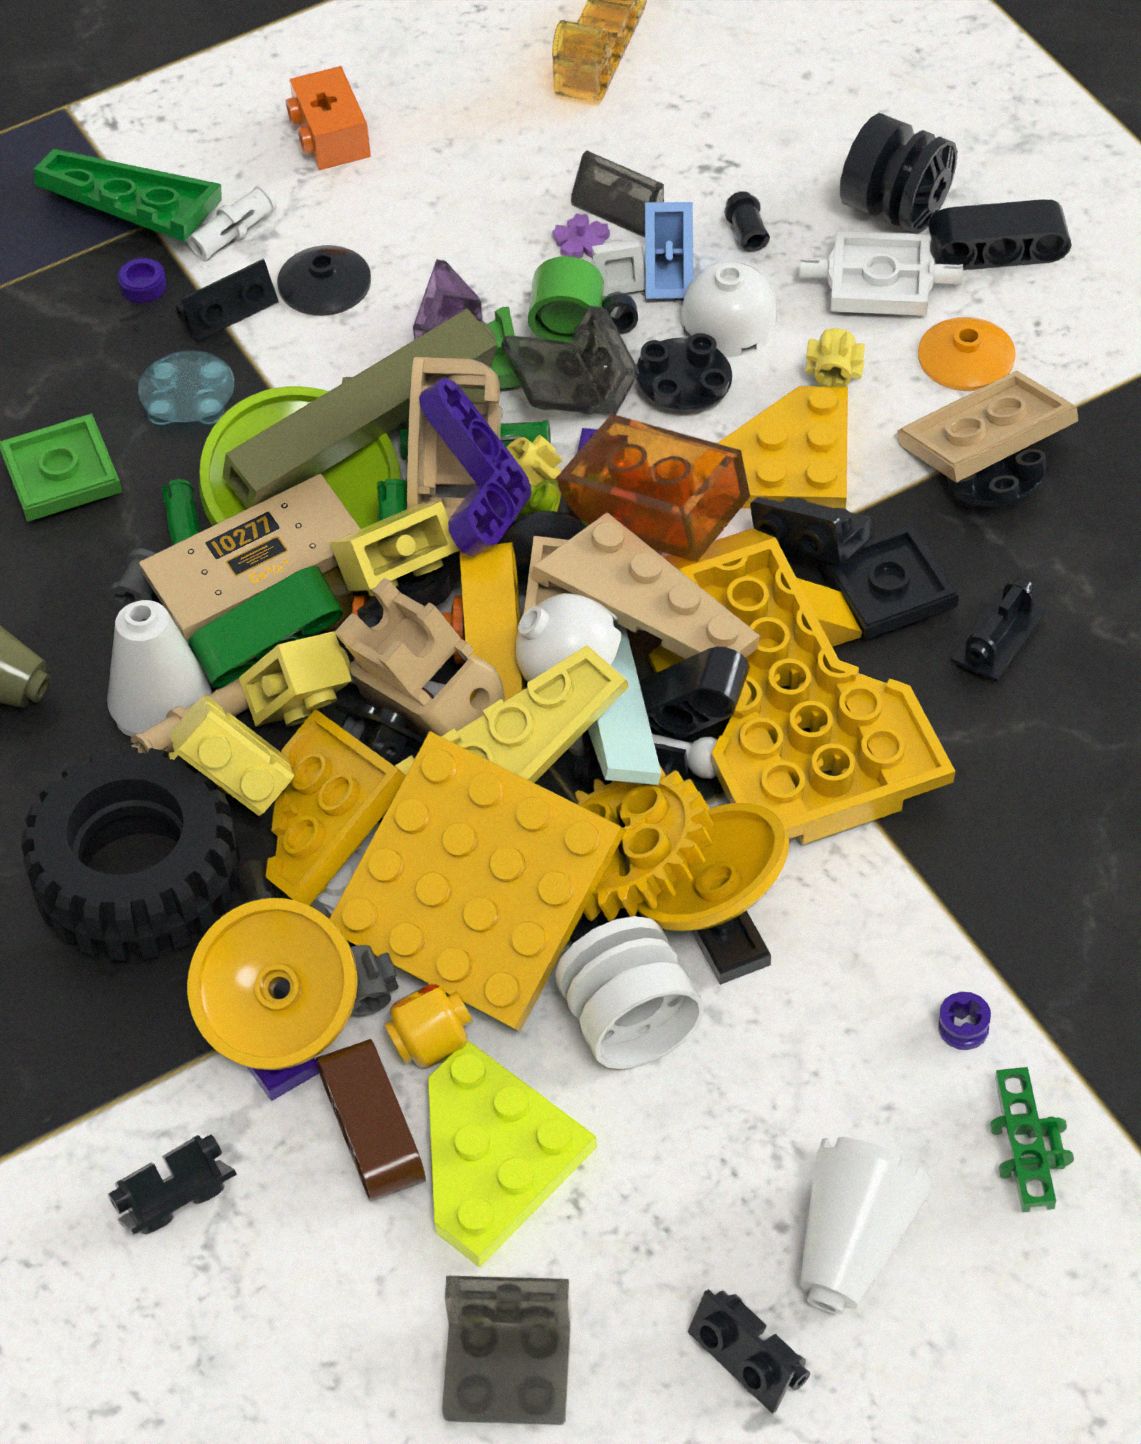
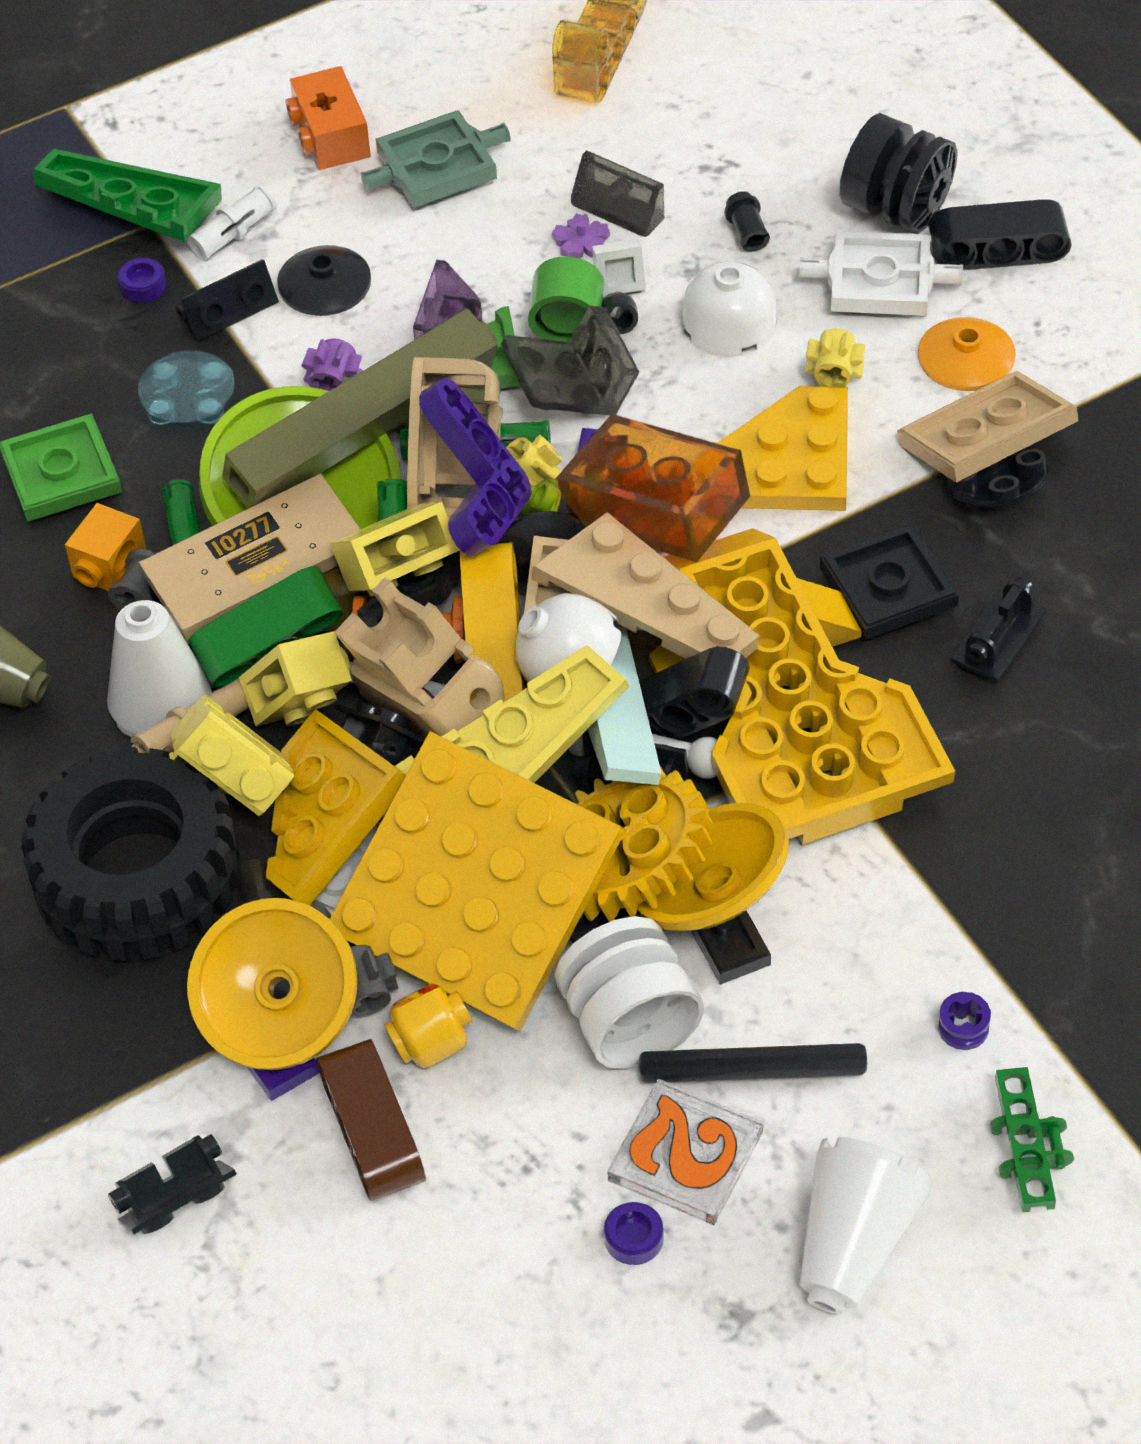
(102, 545): none -> light orange brick
(330, 364): none -> medium lavender gear
(436, 158): none -> sand green plate
(494, 1151): neon yellow plate -> none
(507, 1350): clear smoke bracket -> none
(633, 1233): none -> dark purple tile
(668, 249): light blue slope -> none
(684, 373): black dish -> none
(685, 1151): none -> clear tile
(732, 1337): black hinge -> none
(753, 1063): none -> black axle
(812, 528): black bracket -> none

